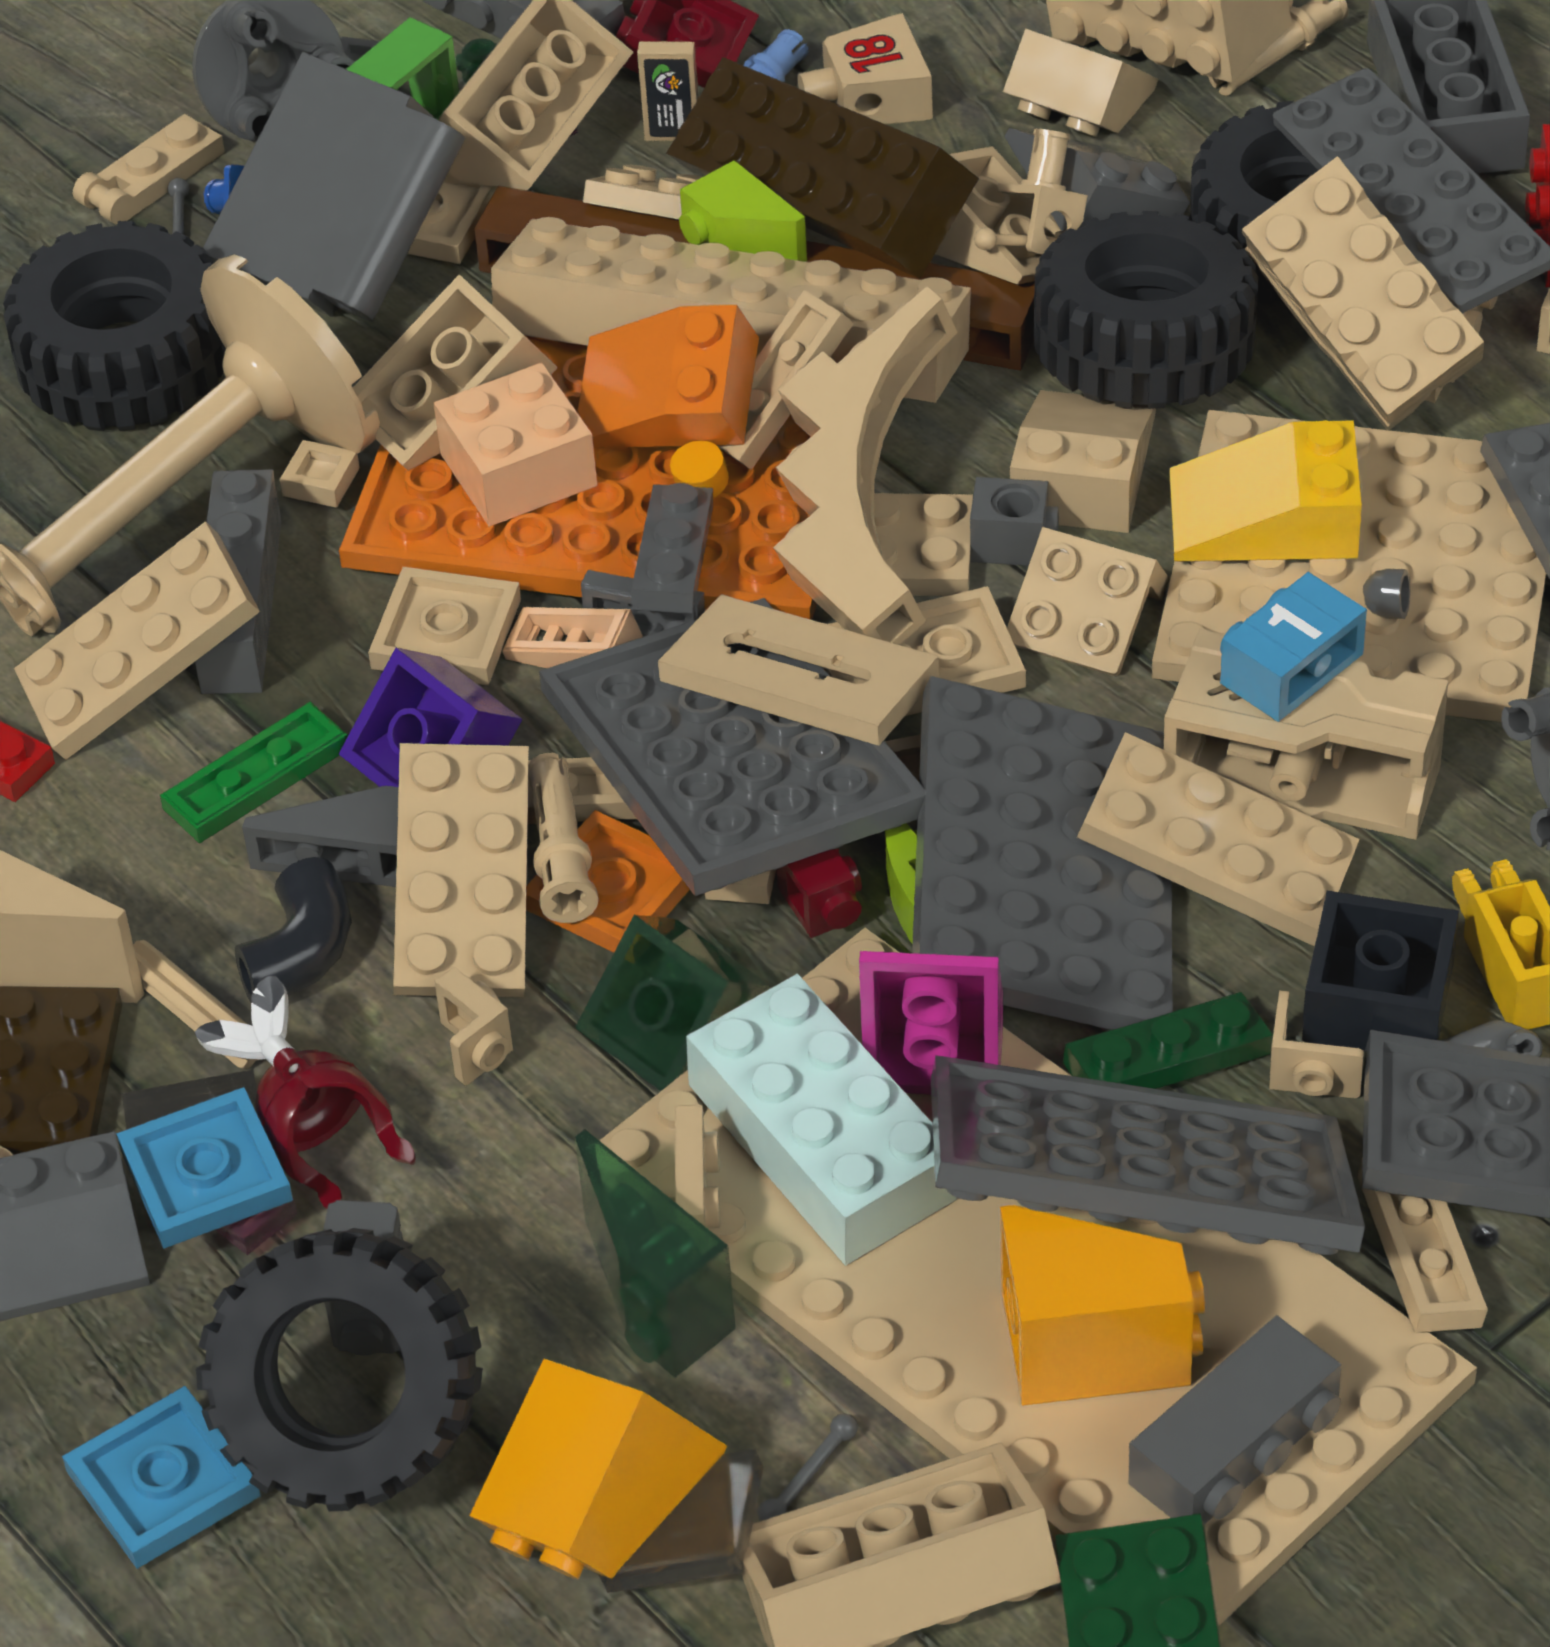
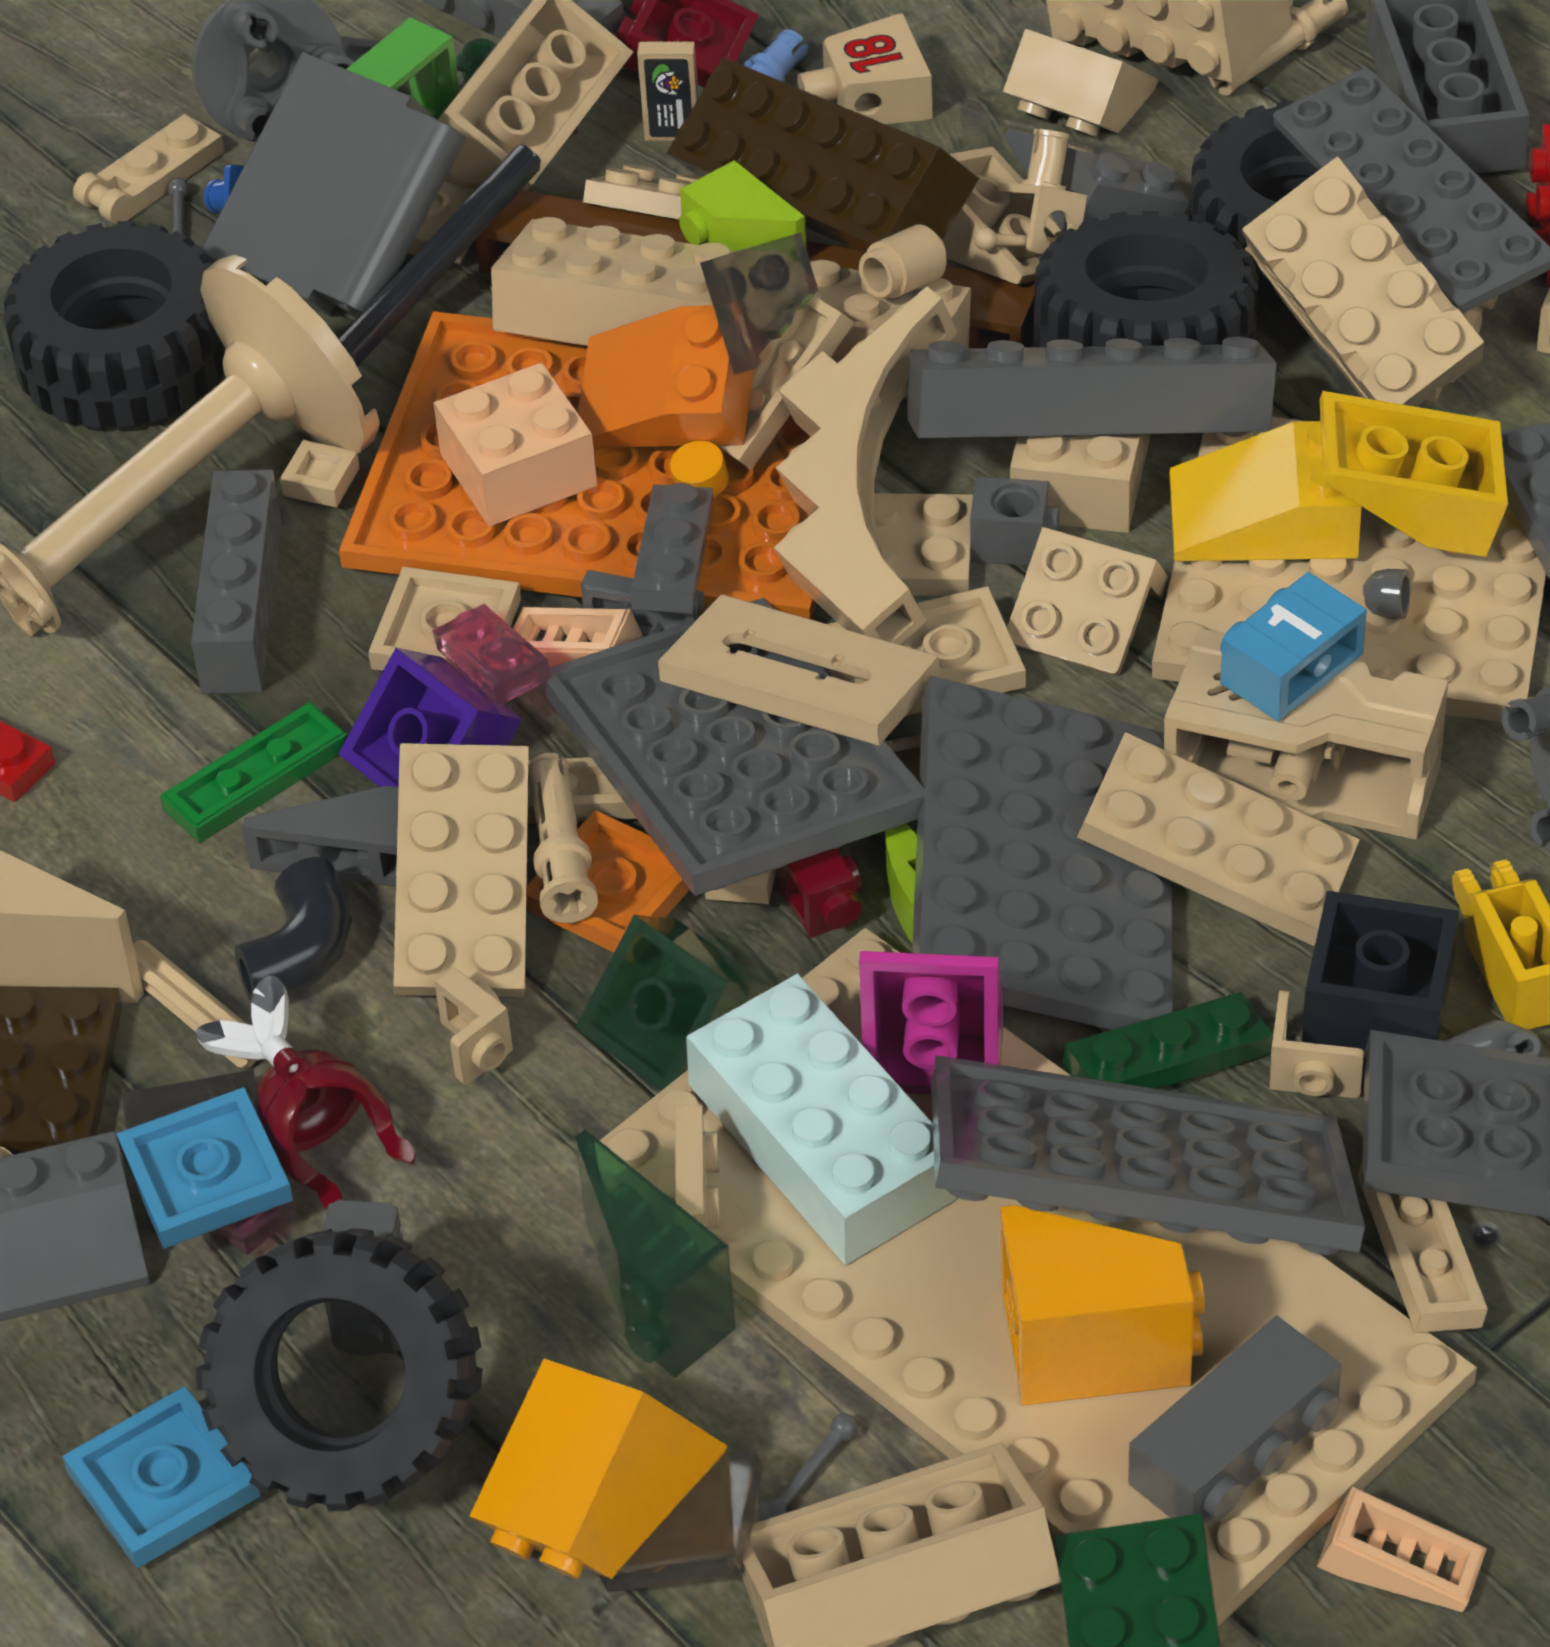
(136, 640): tan plate -> none
(440, 253): none -> black axle
(445, 351): tan slope -> none
(492, 654): none -> clear pink plate
(758, 295): none -> clear smoke wing
(903, 262): none -> tan brick
(1090, 388): none -> dark grey brick
(1376, 1568): none -> light nougat slope
(1417, 469): none -> yellow slope

